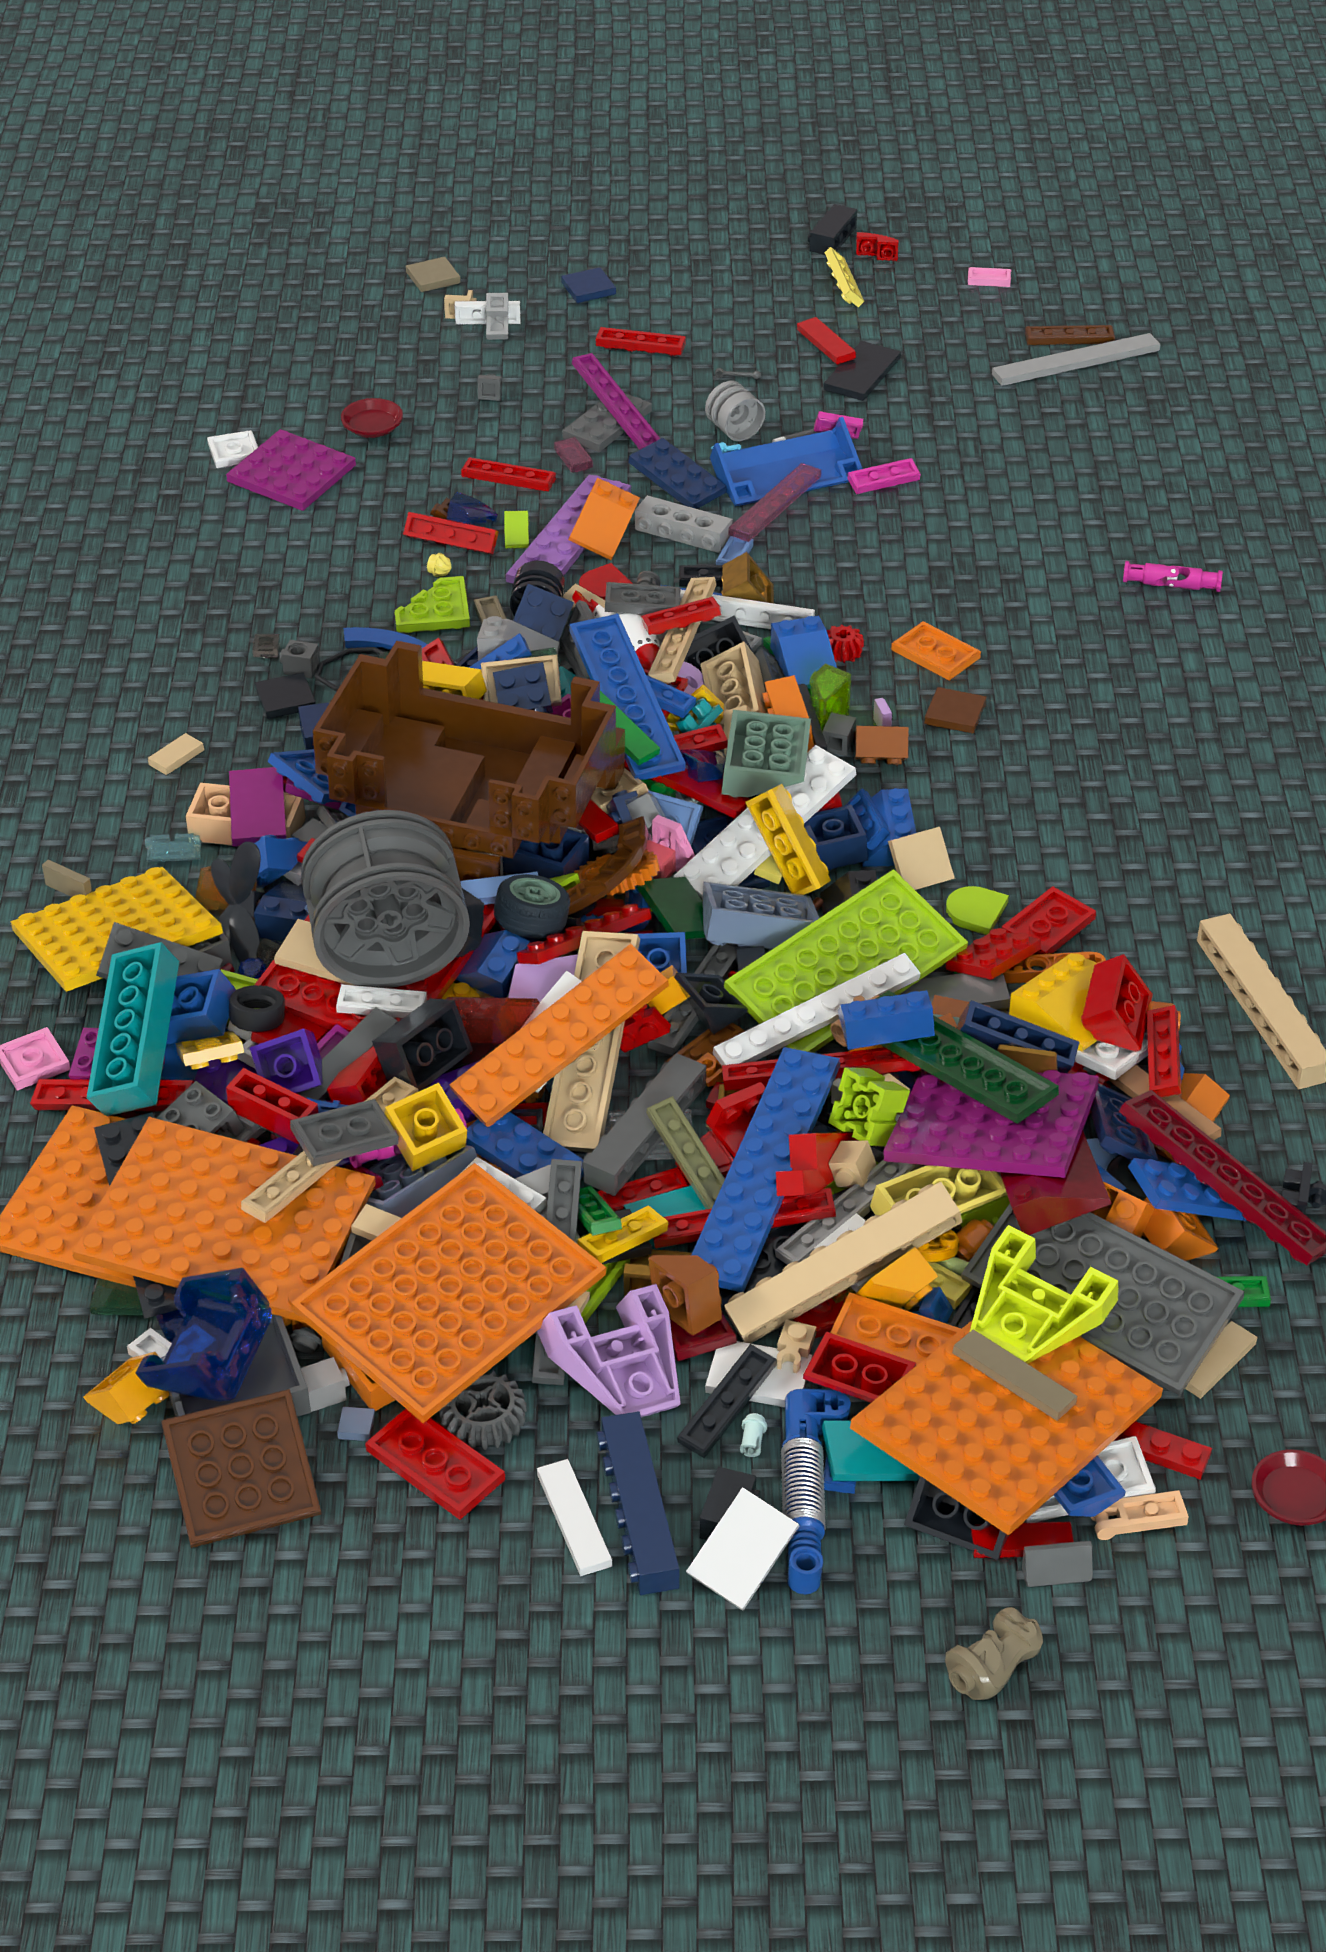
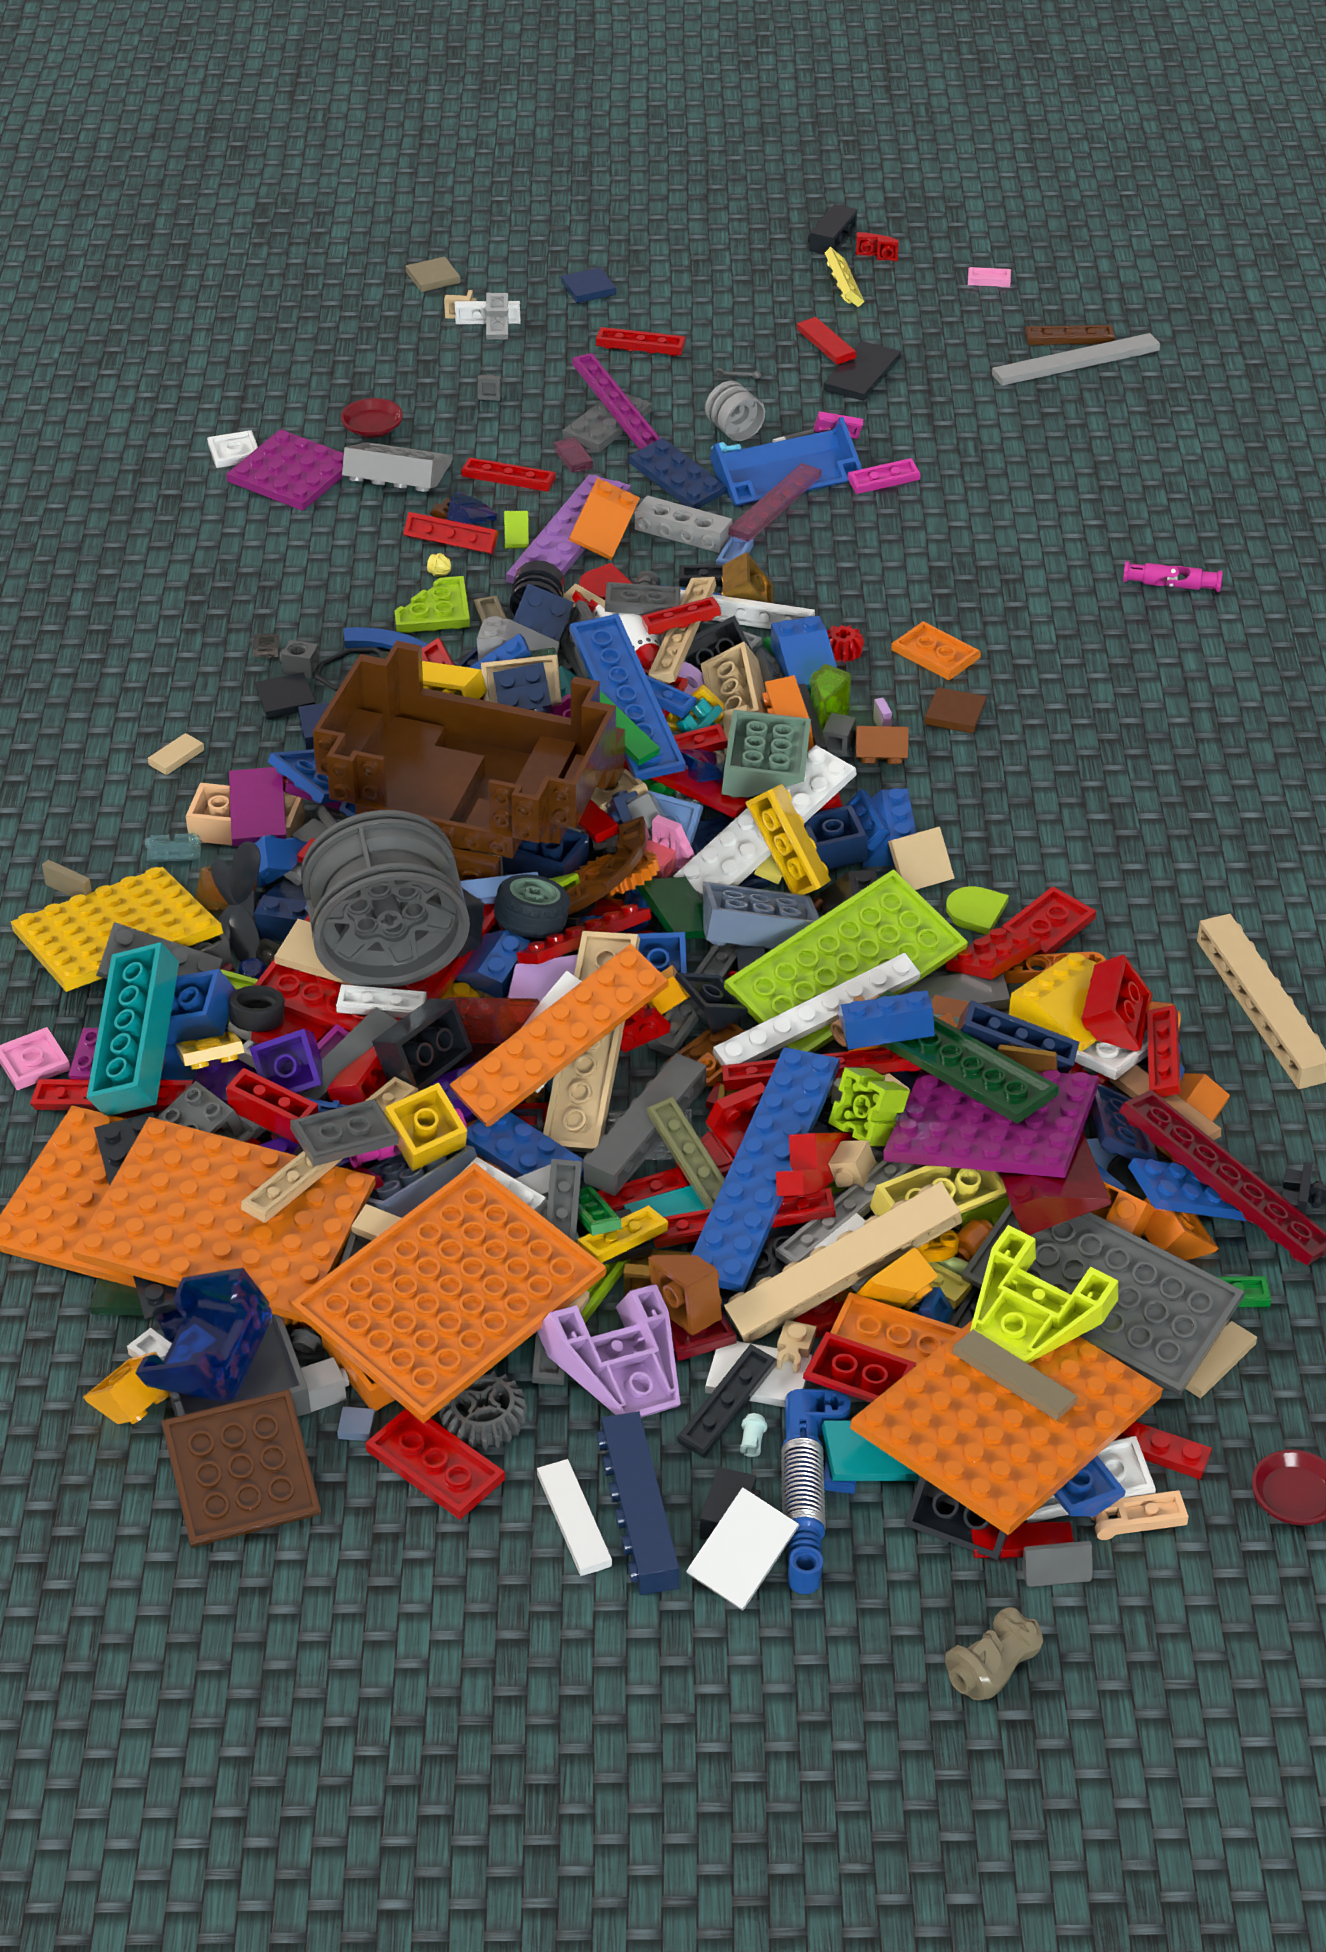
(395, 465): none -> light grey slope

